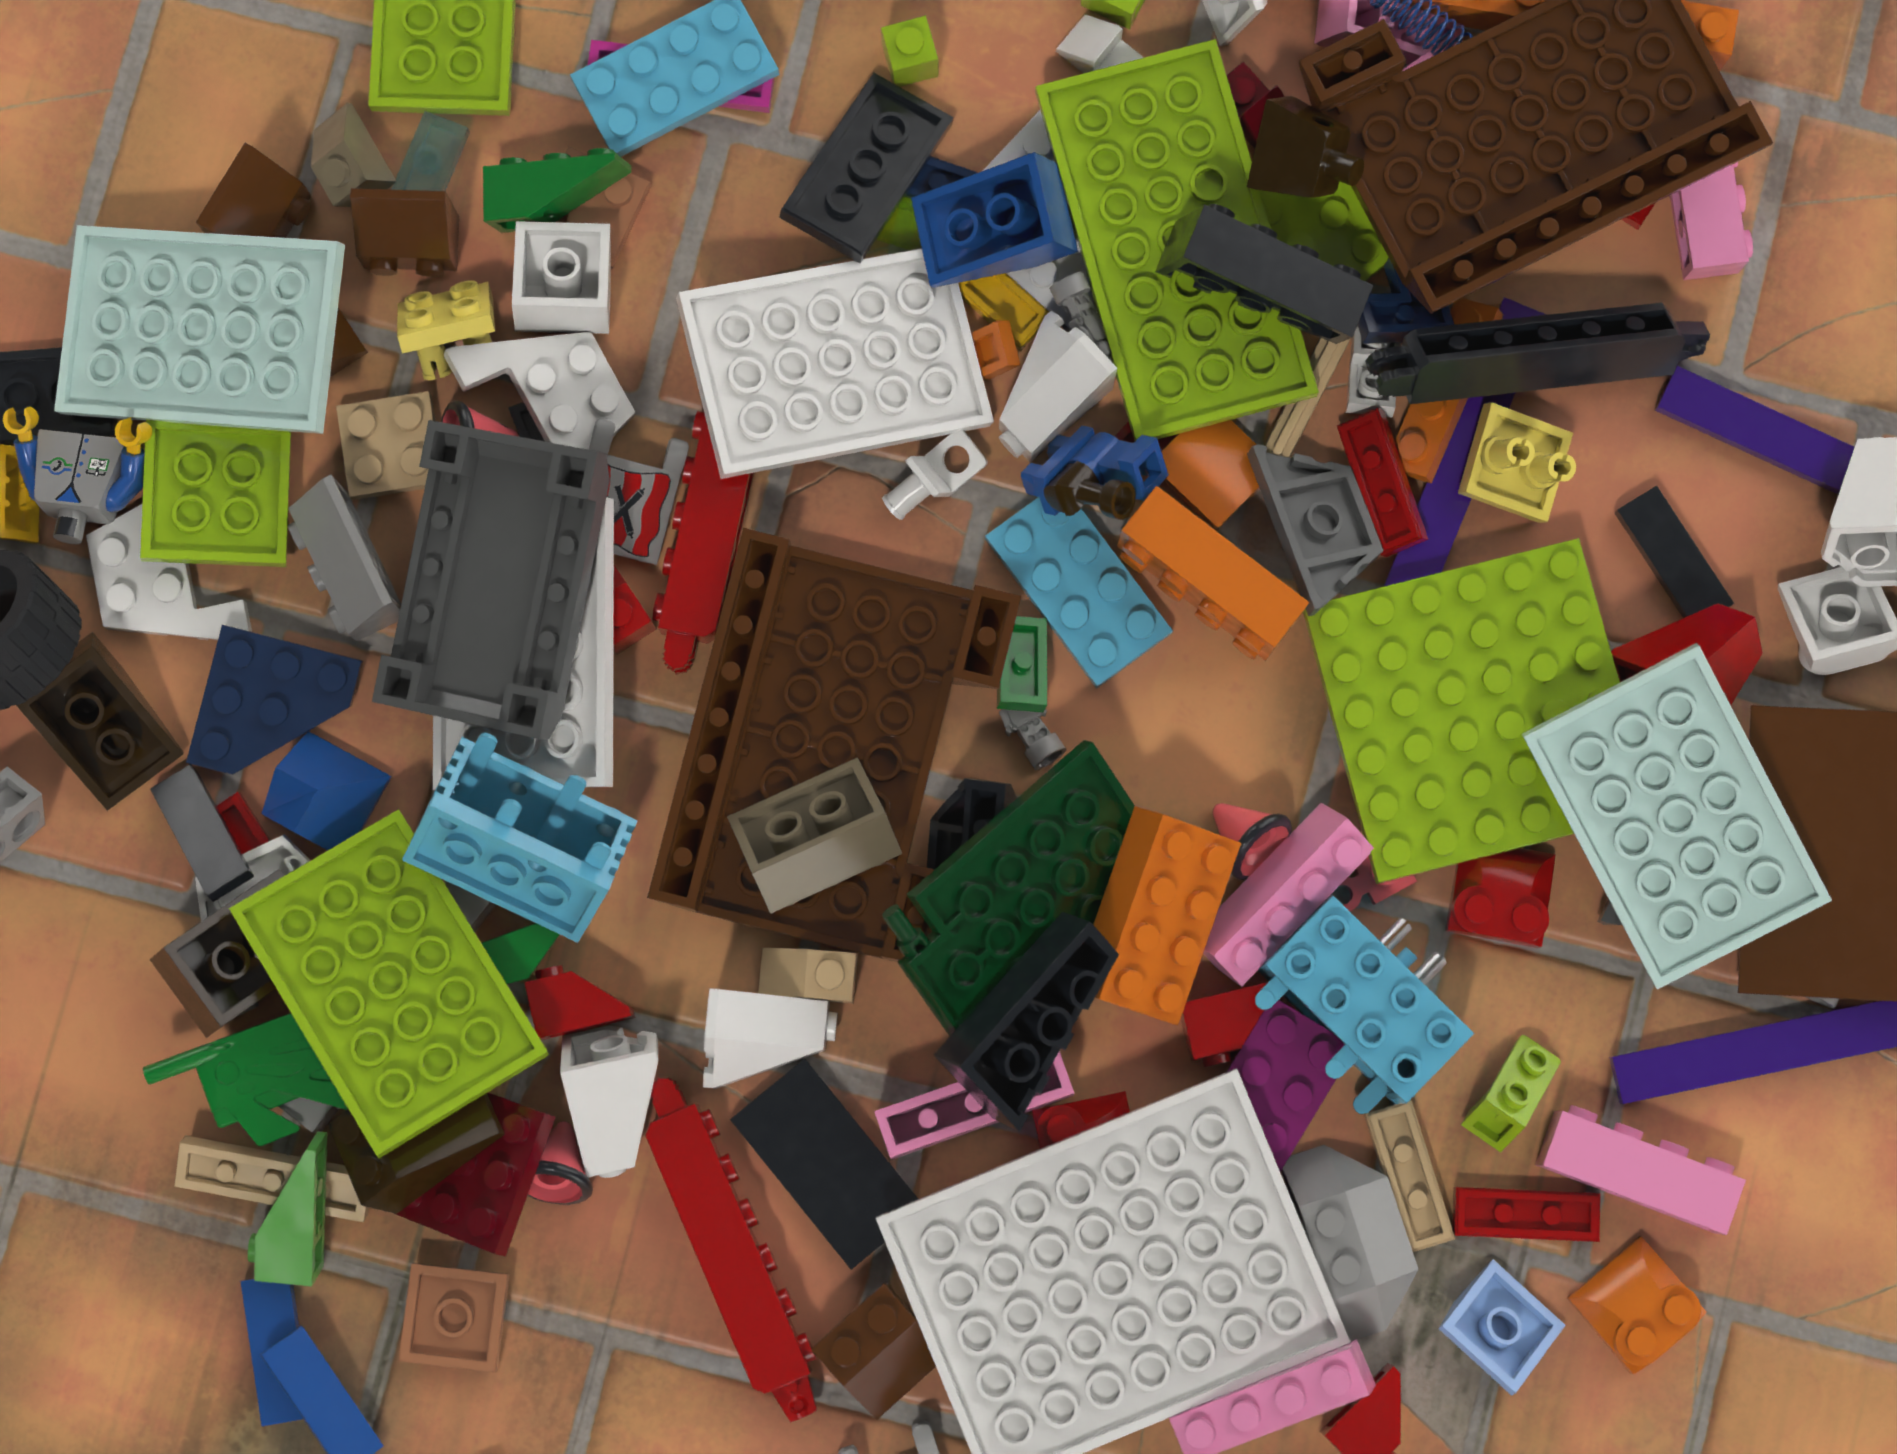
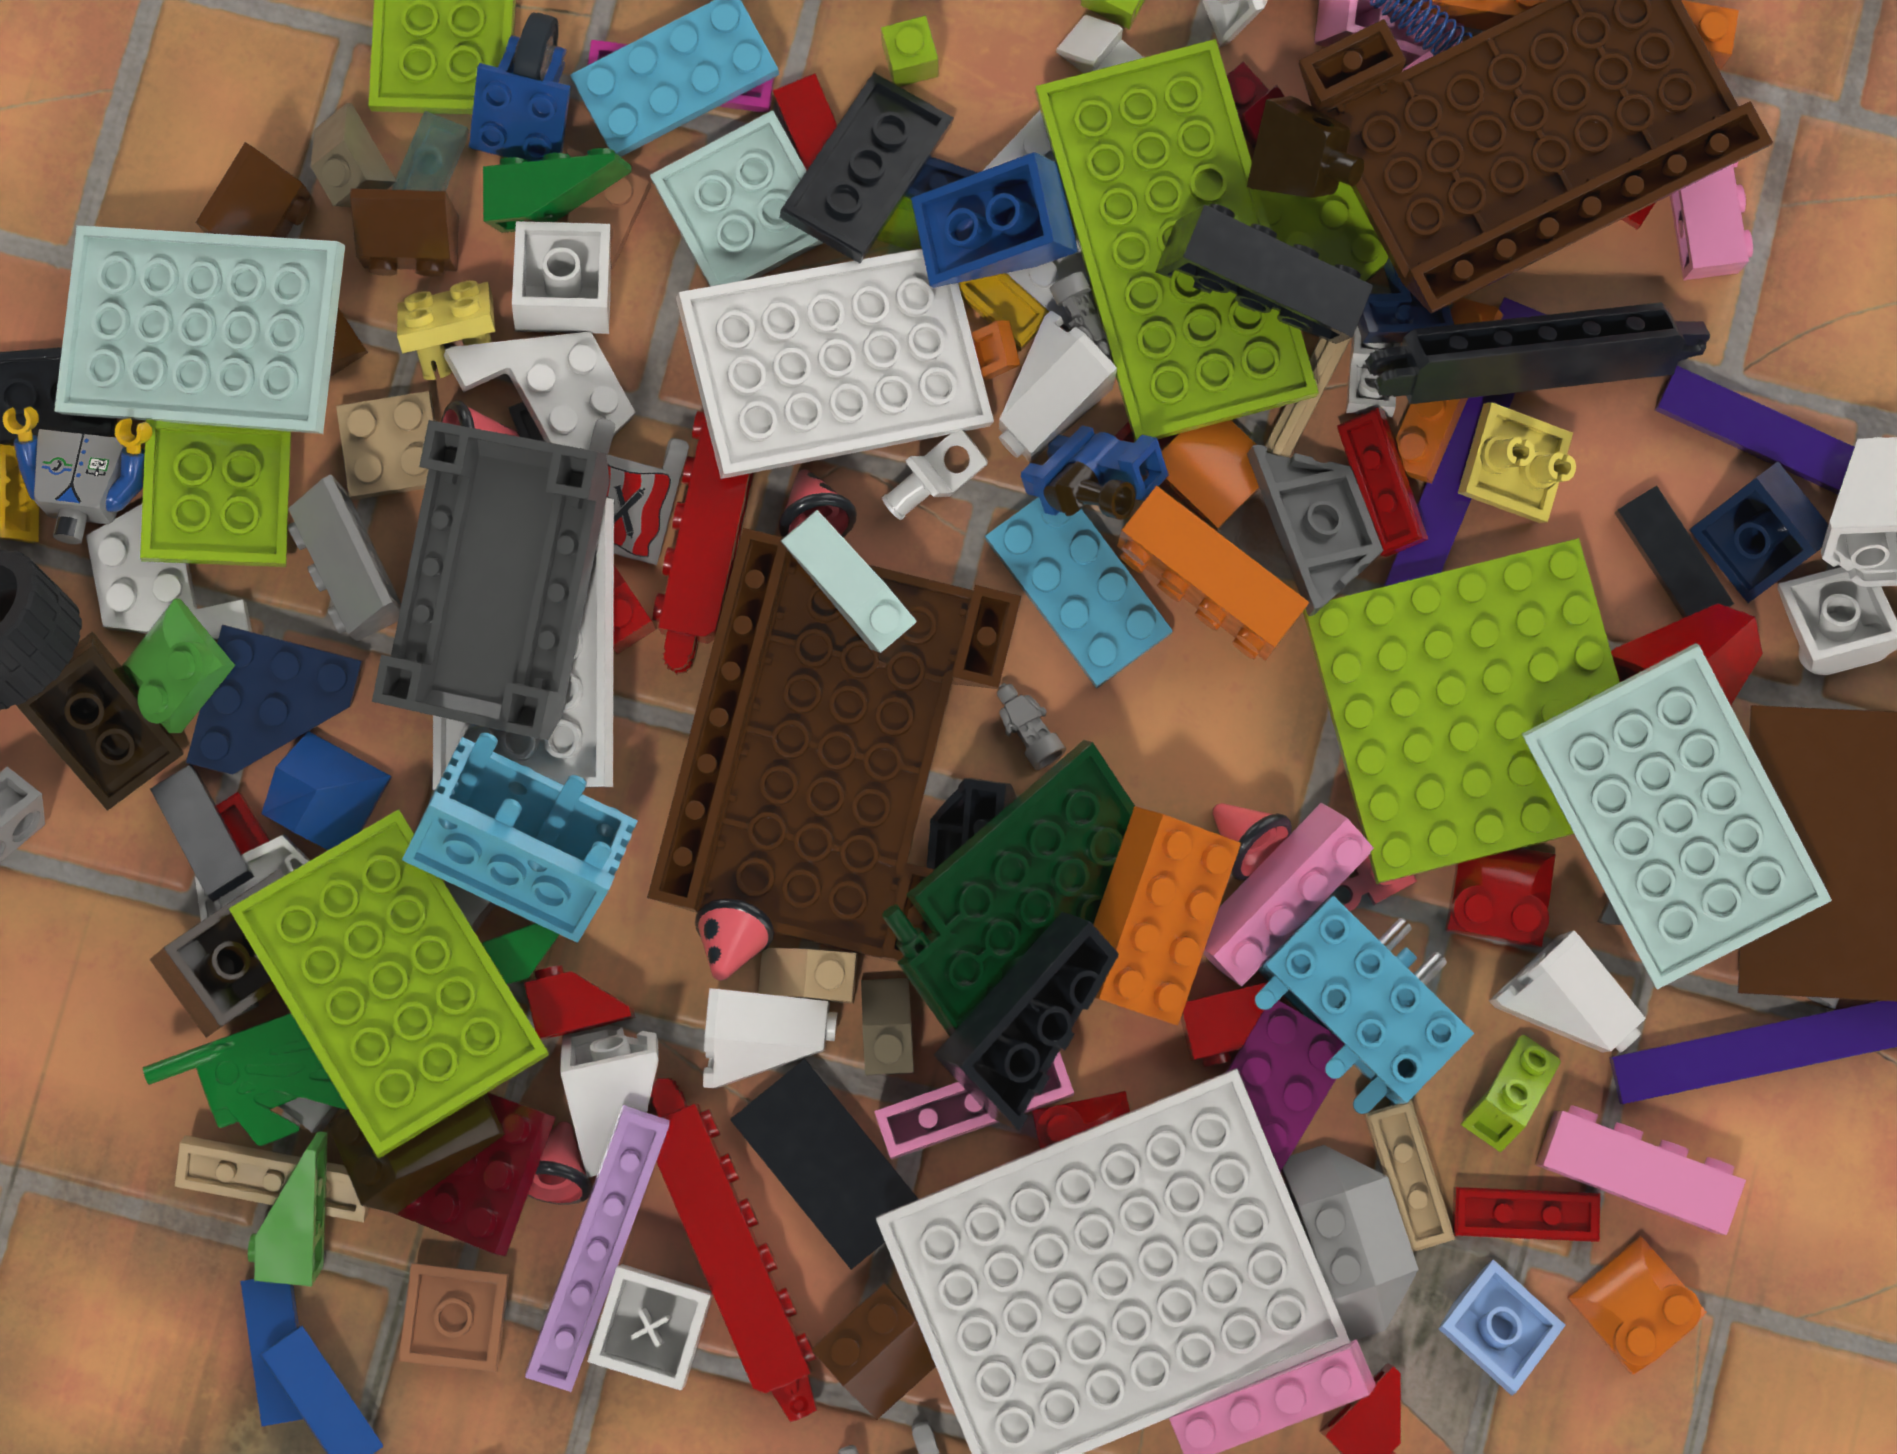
(176, 668): none -> bright green slope
(521, 103): none -> blue plate
(597, 1248): none -> lavender plate
(650, 1327): none -> white brick
(731, 202): none -> light aqua plate
(732, 934): none -> coral hat
(806, 116): none -> red tile
(813, 494): none -> hat
(814, 835): dark tan slope -> none
(848, 582): none -> light aqua slope
(887, 1027): none -> dark tan slope
(1025, 669): green plate -> none
(1572, 996): none -> white slope
(1762, 532): none -> dark blue slope

